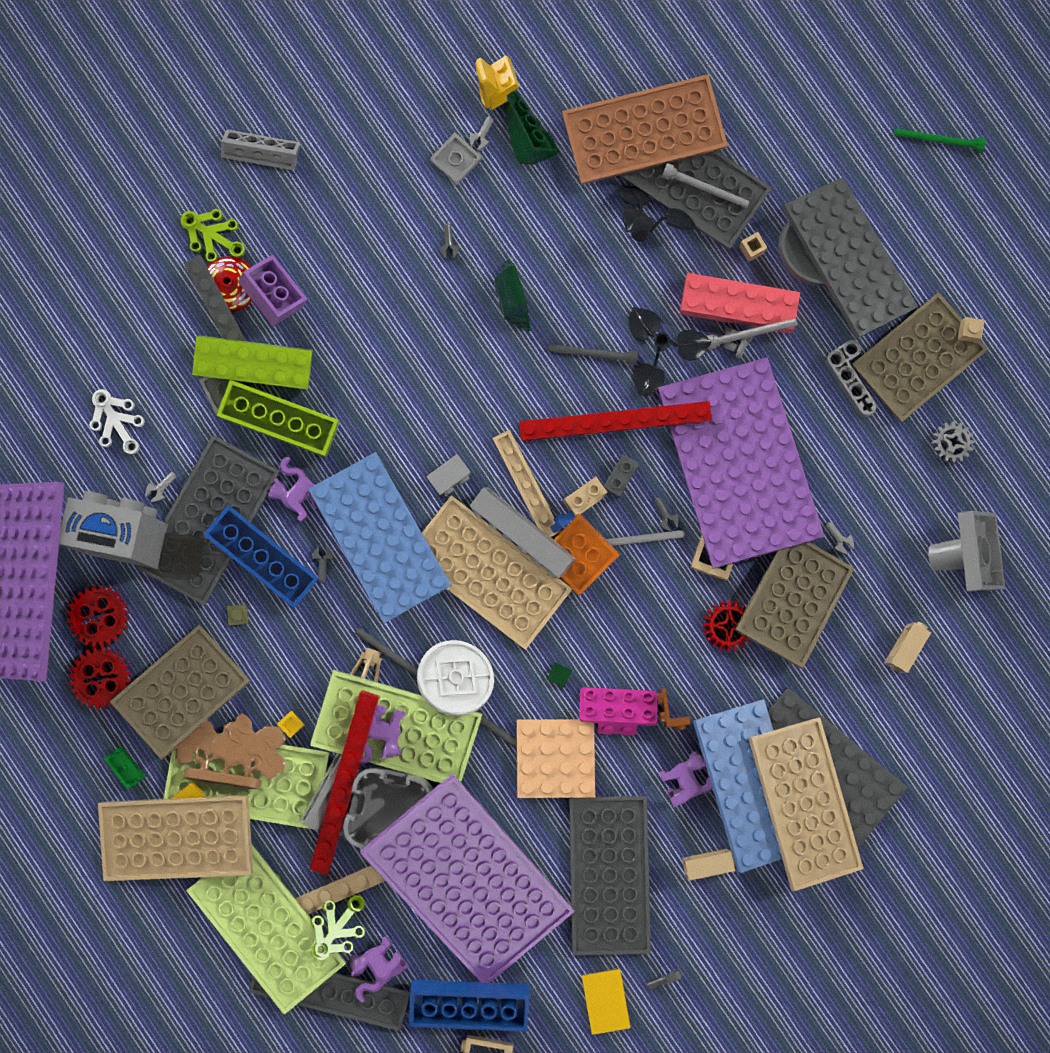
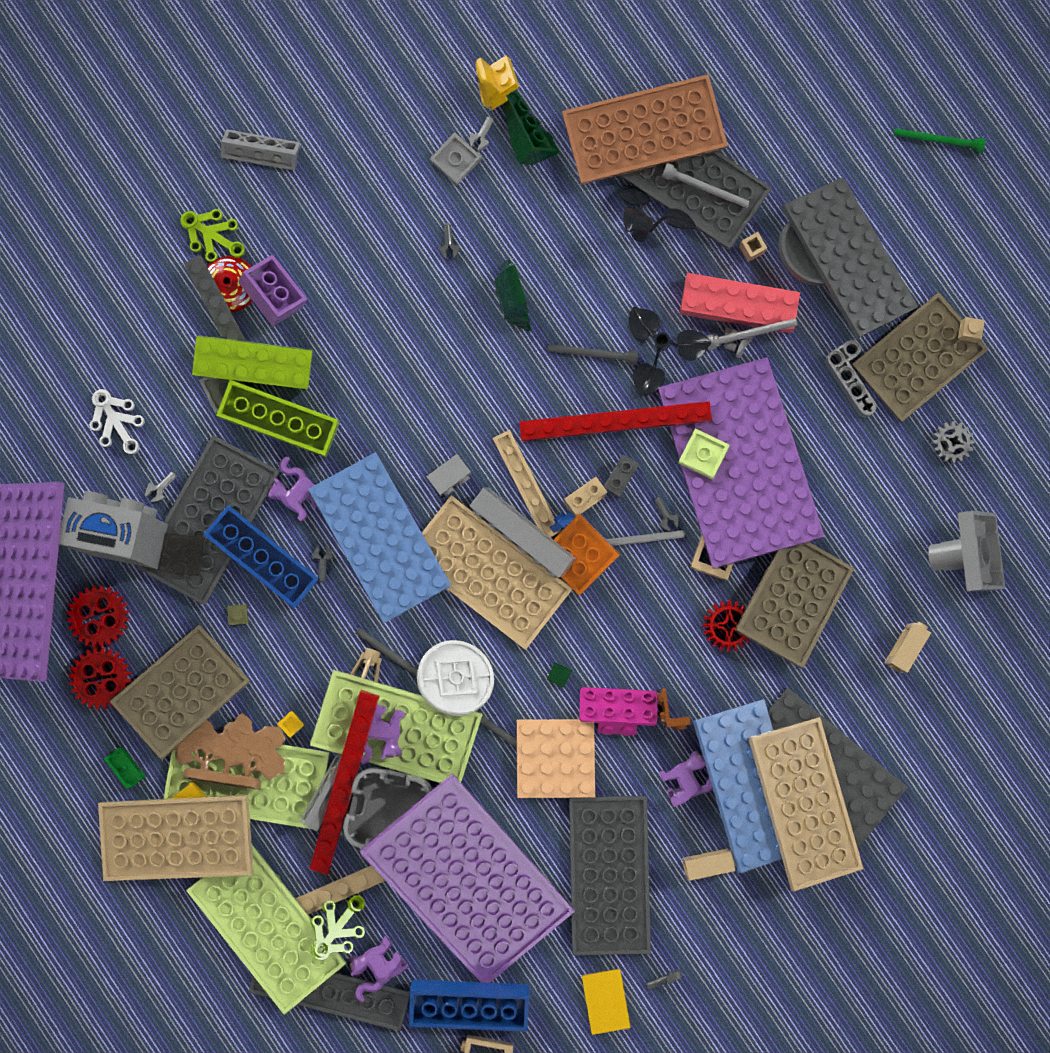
(704, 454): none -> yellowish green tile
(839, 538): light grey bar -> none

